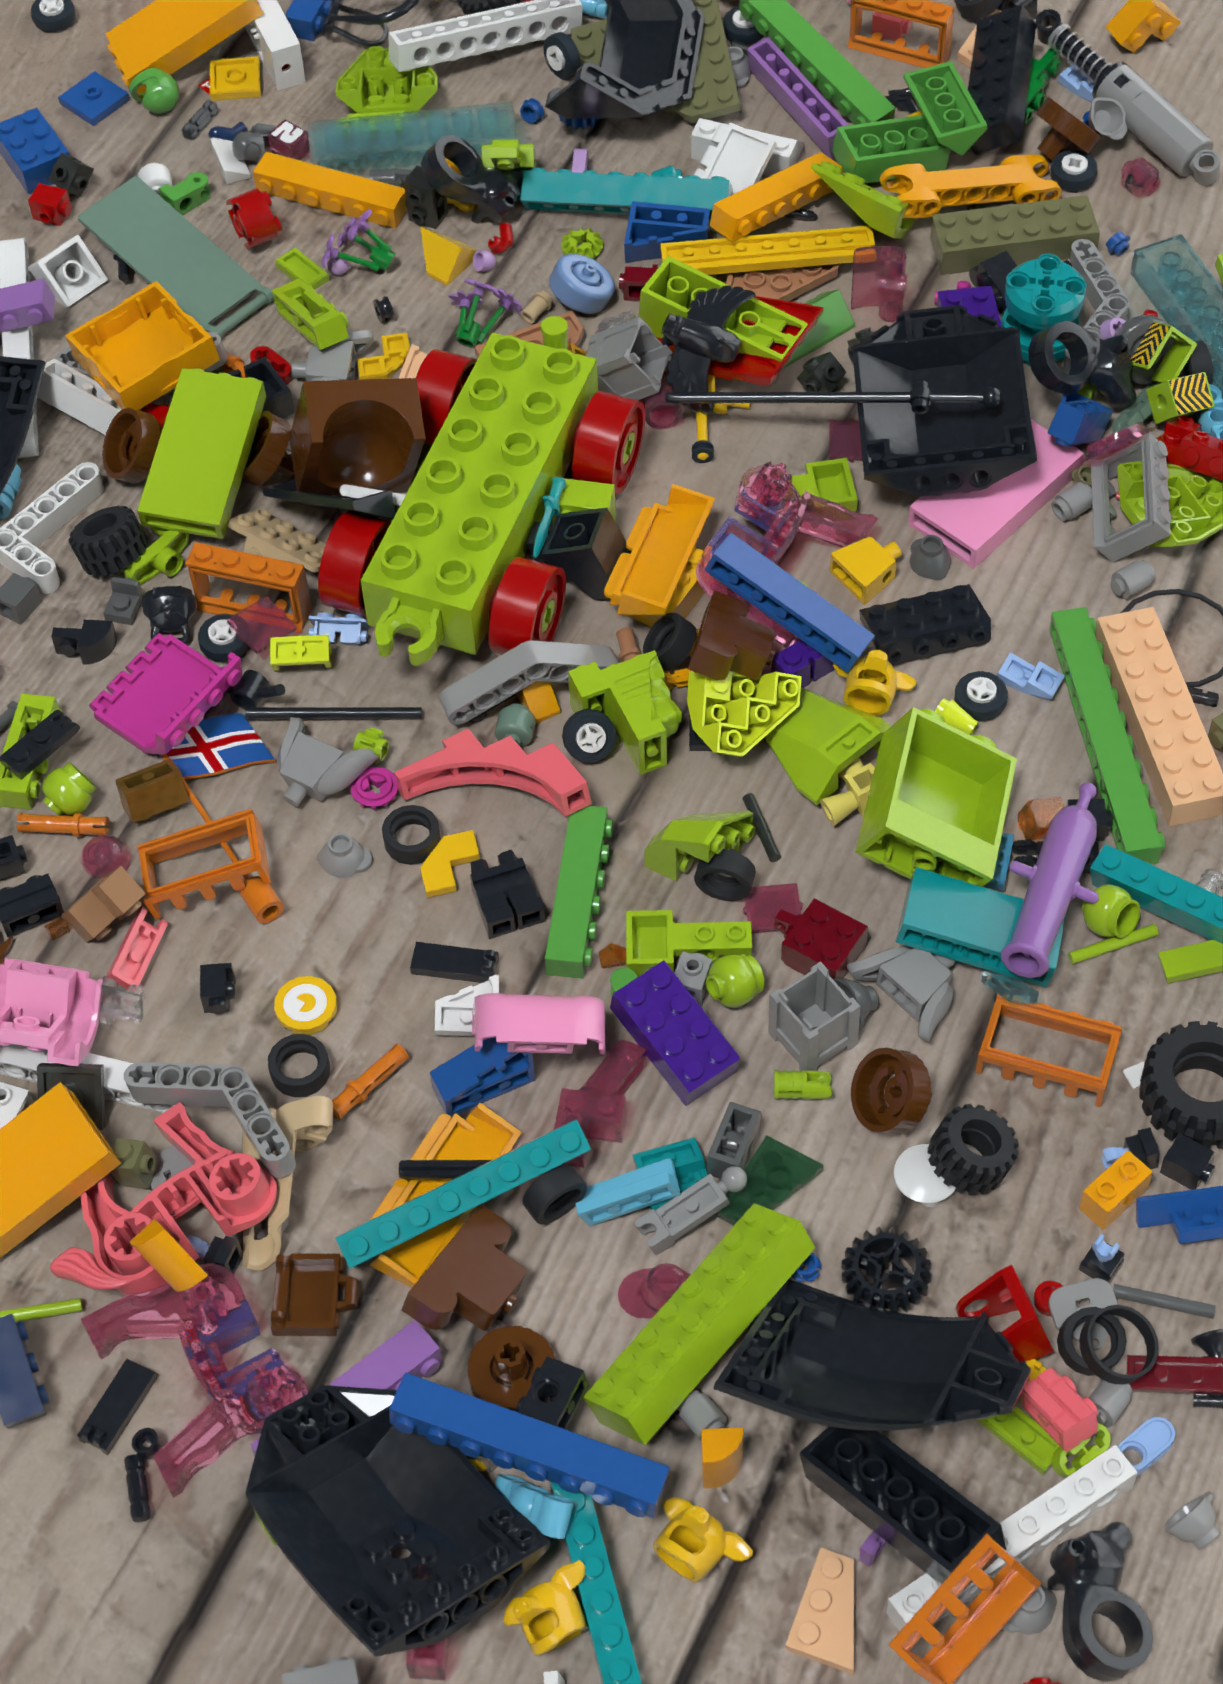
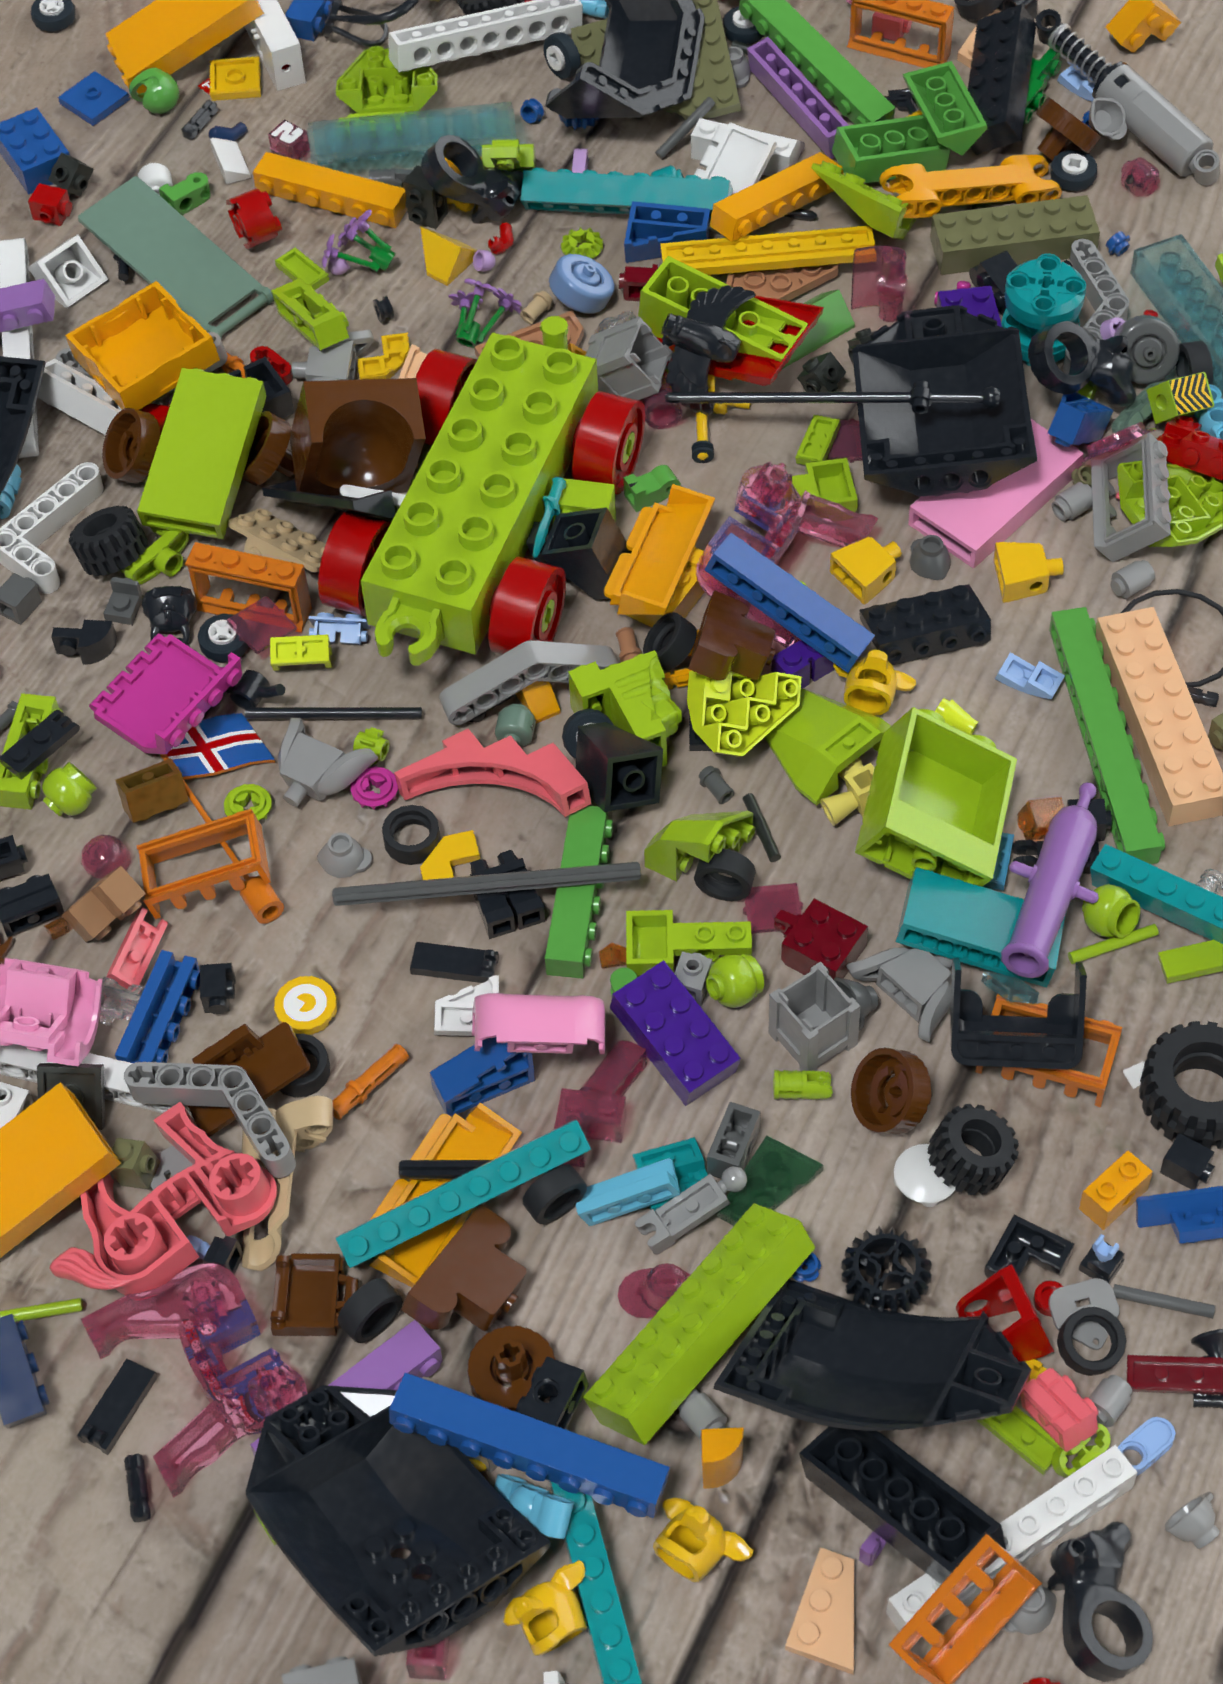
(73, 824): orange pin -> none
(151, 1437): black hinge -> none
(160, 1010): none -> blue brick
(167, 1257): light orange brick -> none
(241, 795): none -> lime gear
(251, 144): dark grey piece -> none
(268, 1061): none -> reddish brown bracket
(370, 1310): none -> black tyre
(486, 883): none -> dark grey axle
(618, 767): none -> black slope
(650, 487): none -> bright green leg
(687, 125): none -> dark grey bar
(711, 779): none -> dark grey pin
(818, 439): none -> lime plate
(978, 684): black wheel -> none
(1018, 1040): none -> black windscreen
(1023, 569): none -> yellow torso
(1028, 1242): none -> black brick
(1140, 1145): black piece -> none
(1140, 1323): black tyre -> none
(1152, 345): lime piece -> none

